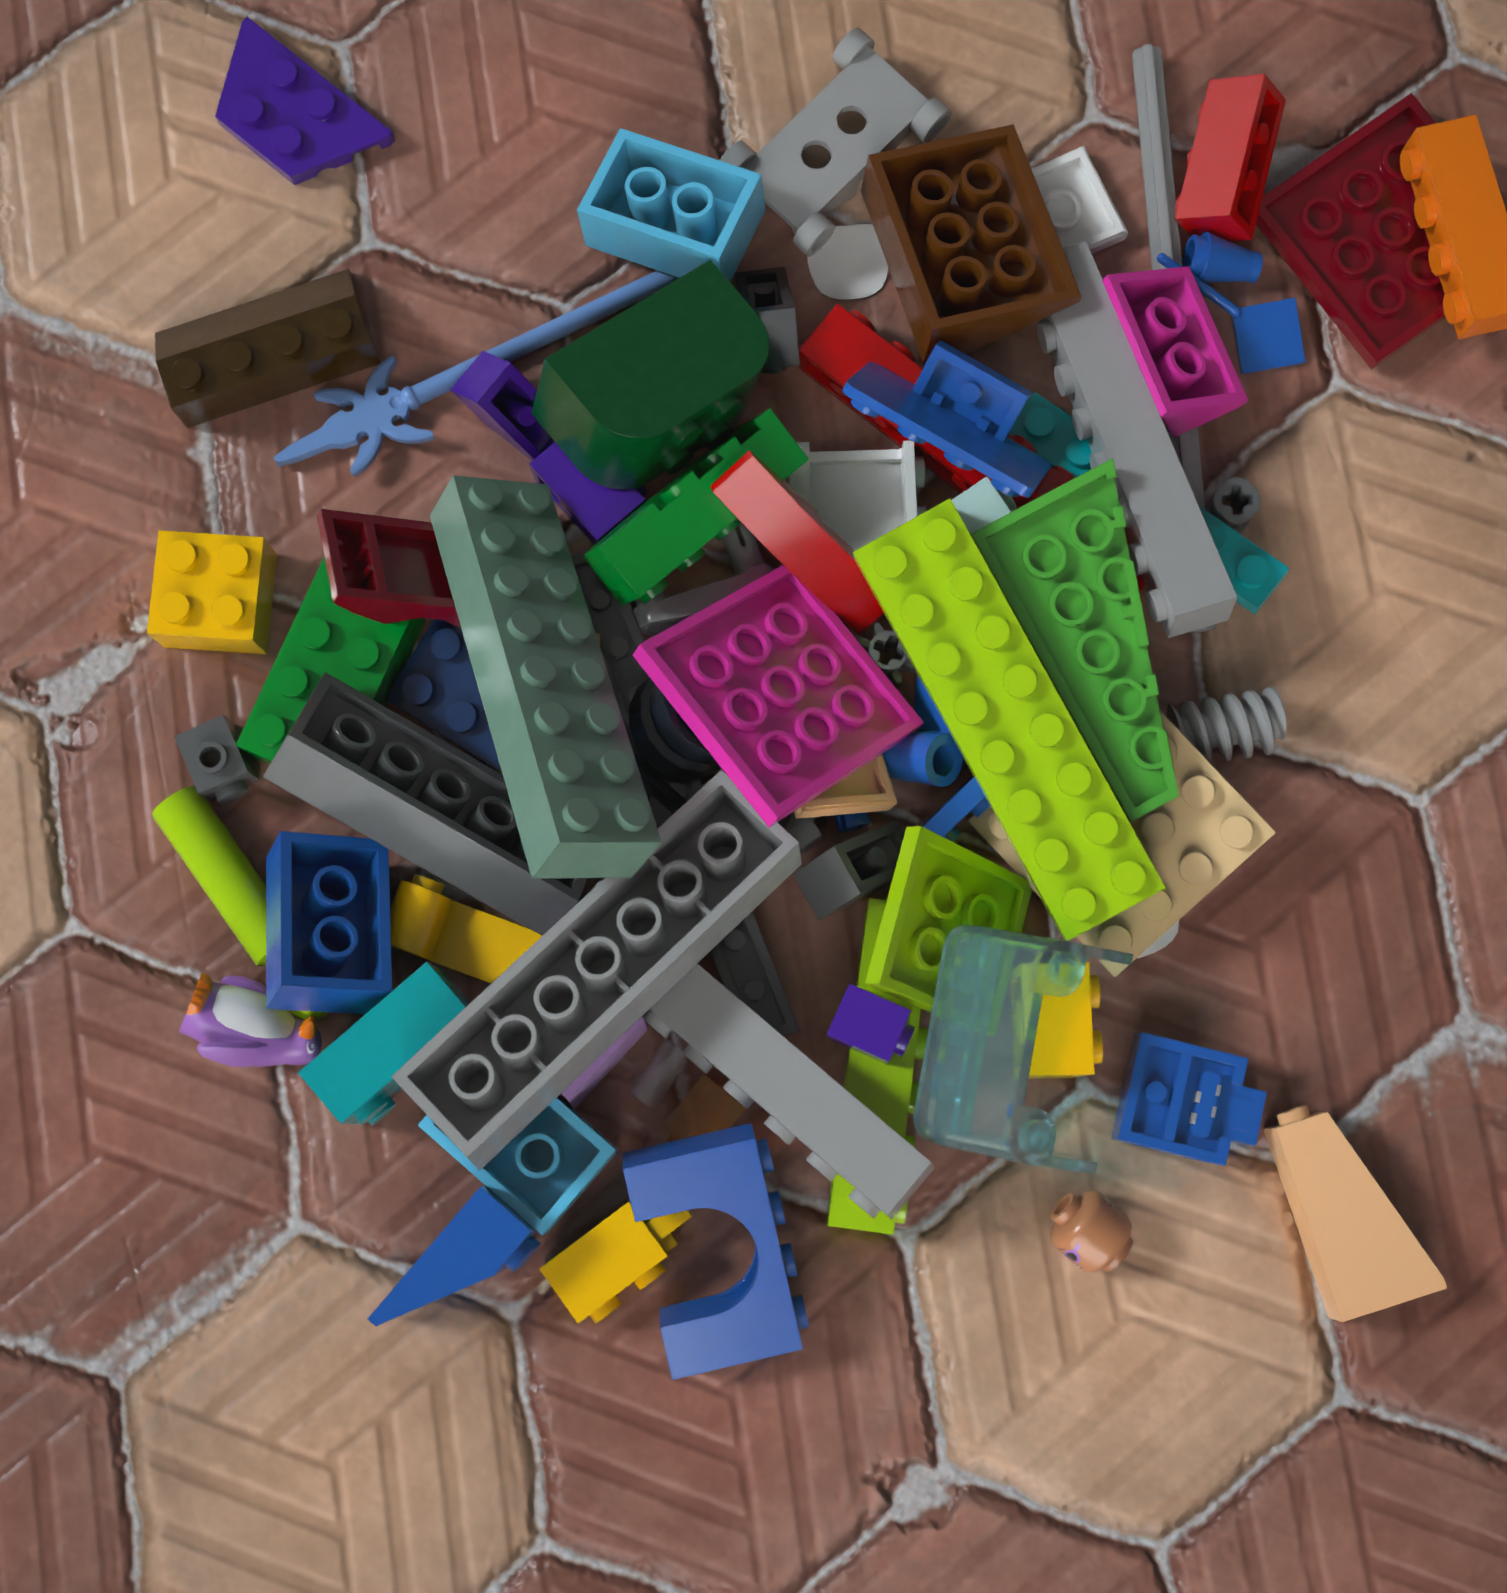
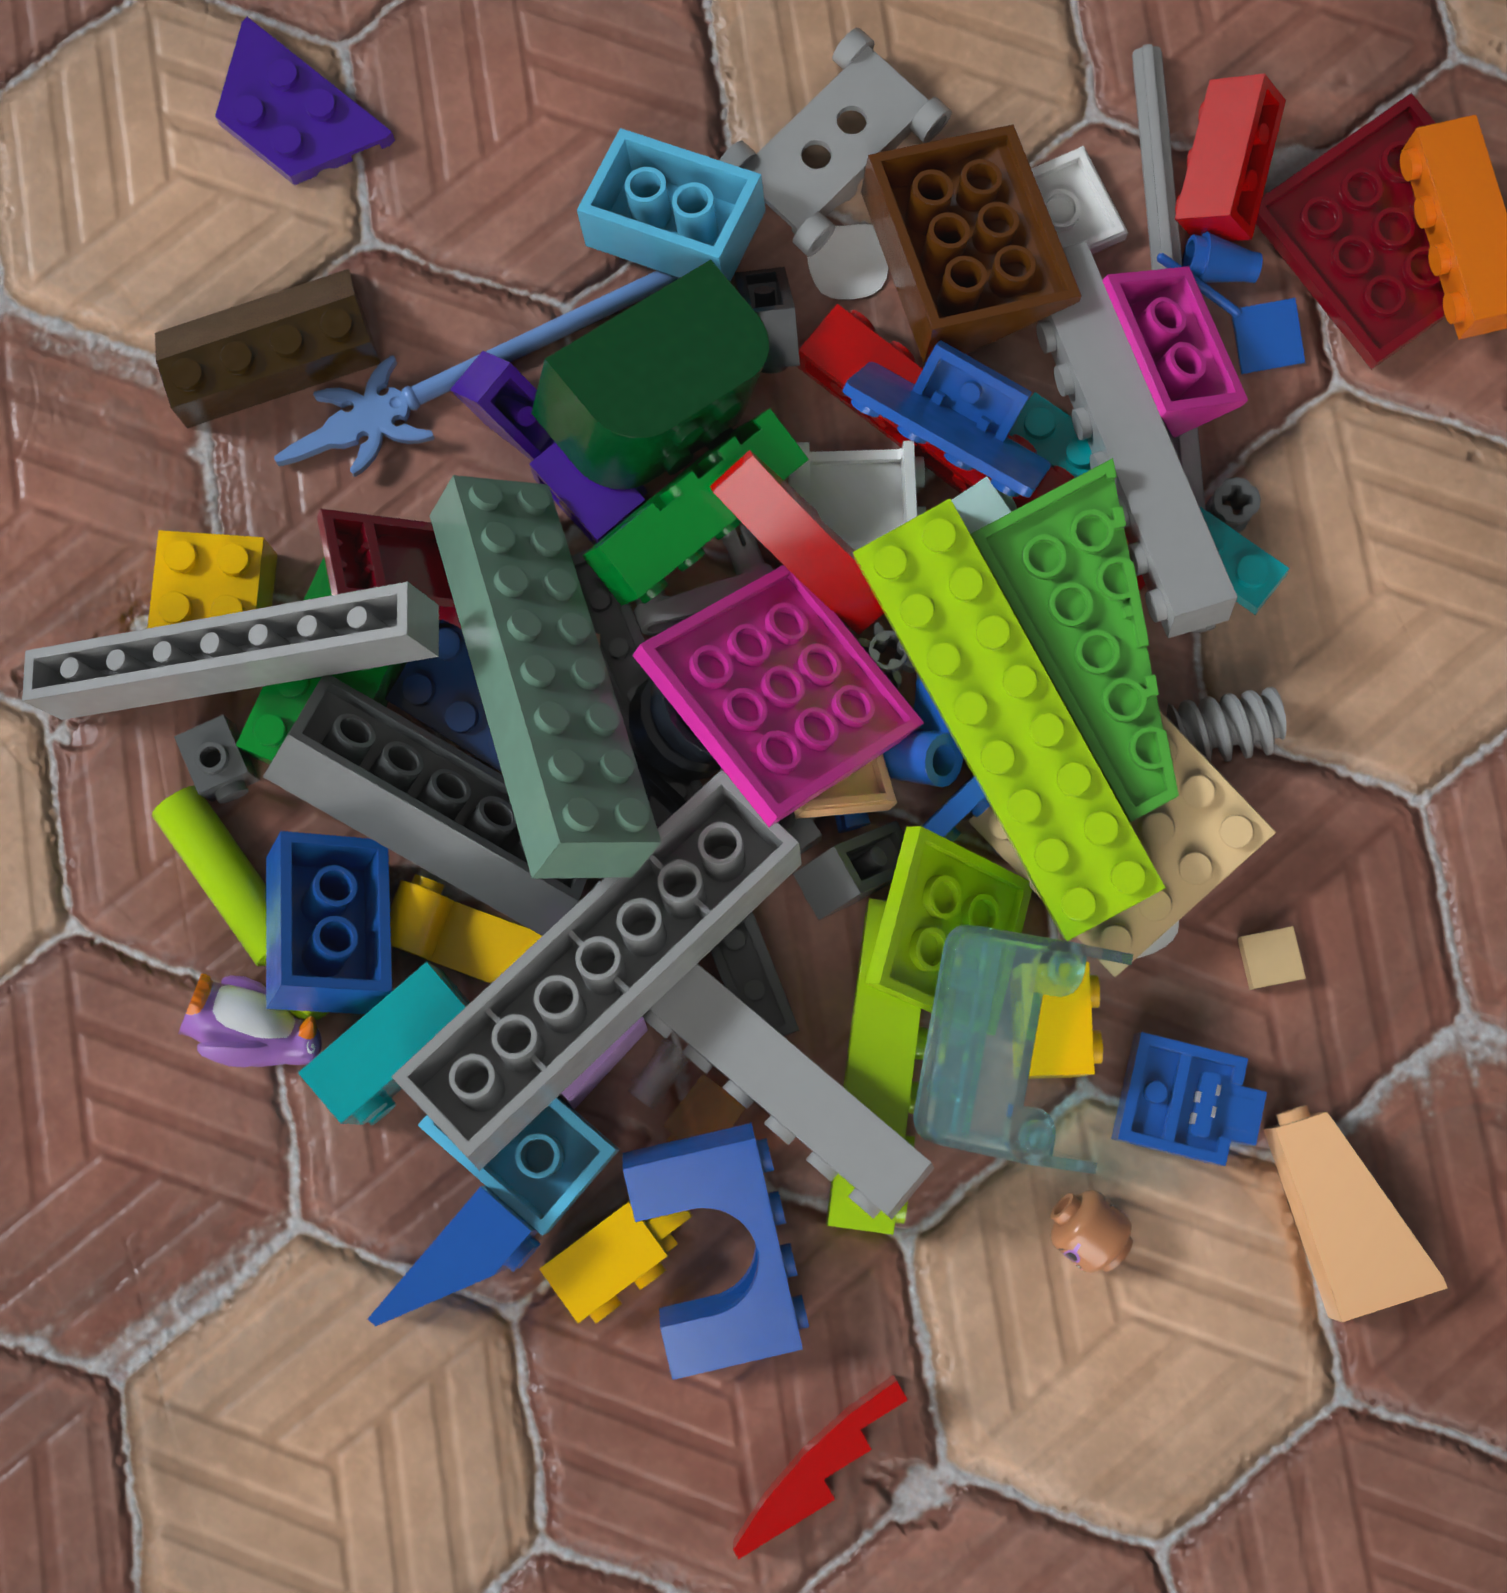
(233, 652): none -> light grey brick
(804, 1484): none -> red slope
(871, 1025): dark purple brick -> none
(1271, 958): none -> tan tile

